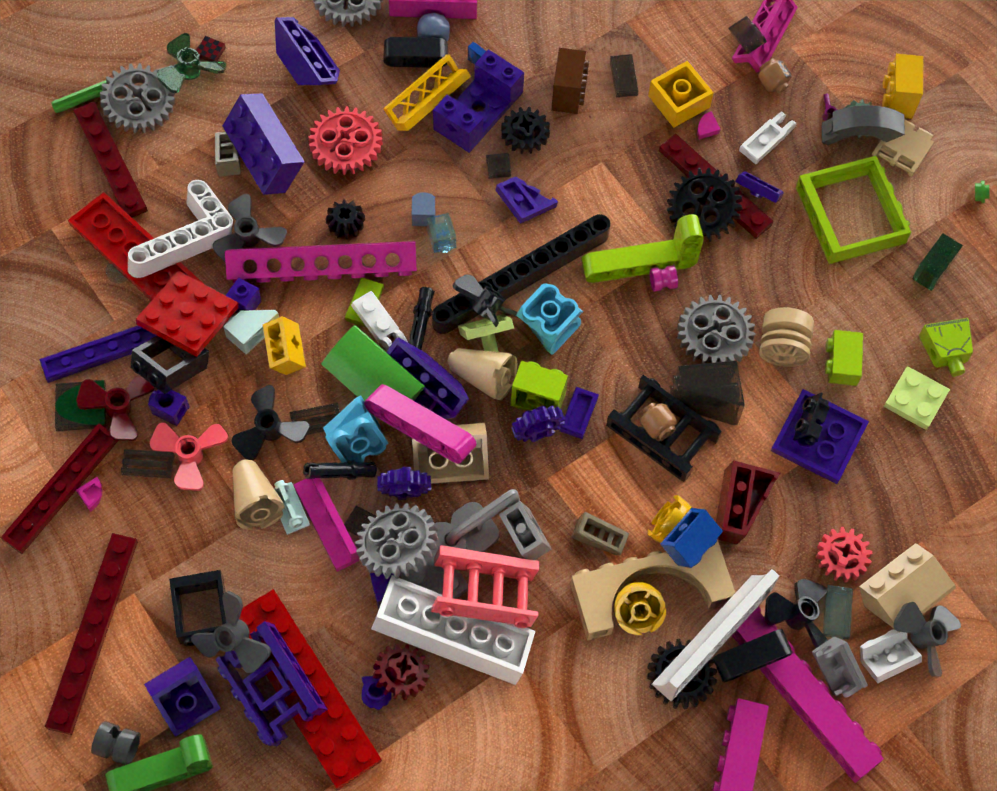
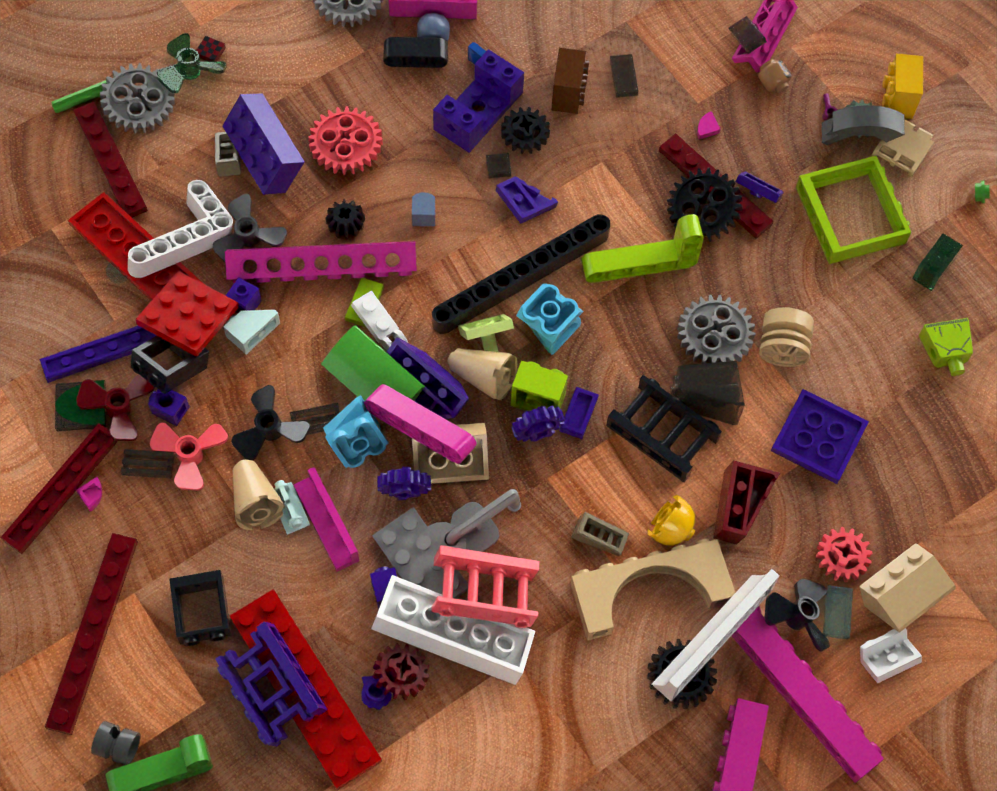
(182, 696): dark purple slope -> none
(233, 635): dark grey piece -> none
(284, 345): yellow brick -> none
(303, 54): dark purple wedge -> none
(349, 470): black pin -> none
(356, 519): clear smoke tile -> none
(394, 535): light grey gear -> none
(422, 313): black pin -> none
(431, 99): yellow fence -> none
(441, 233): clear light blue brick -> none
(487, 300): black piece -> none
(525, 531): light grey brick -> none
(639, 608): yellow cylinder -> none
(658, 421): medium nougat head -> none
(663, 278): dark pink wheel -> none
(680, 94): yellow brick -> none
(691, 538): blue brick -> none
(752, 655): black beam -> none
(766, 138): white hinge -> none
(813, 410): black hinge -> none
(839, 667): light grey hinge -> none
(845, 357): lime brick -> none
(916, 398): yellowish green plate -> none
(927, 633): dark grey piece -> none

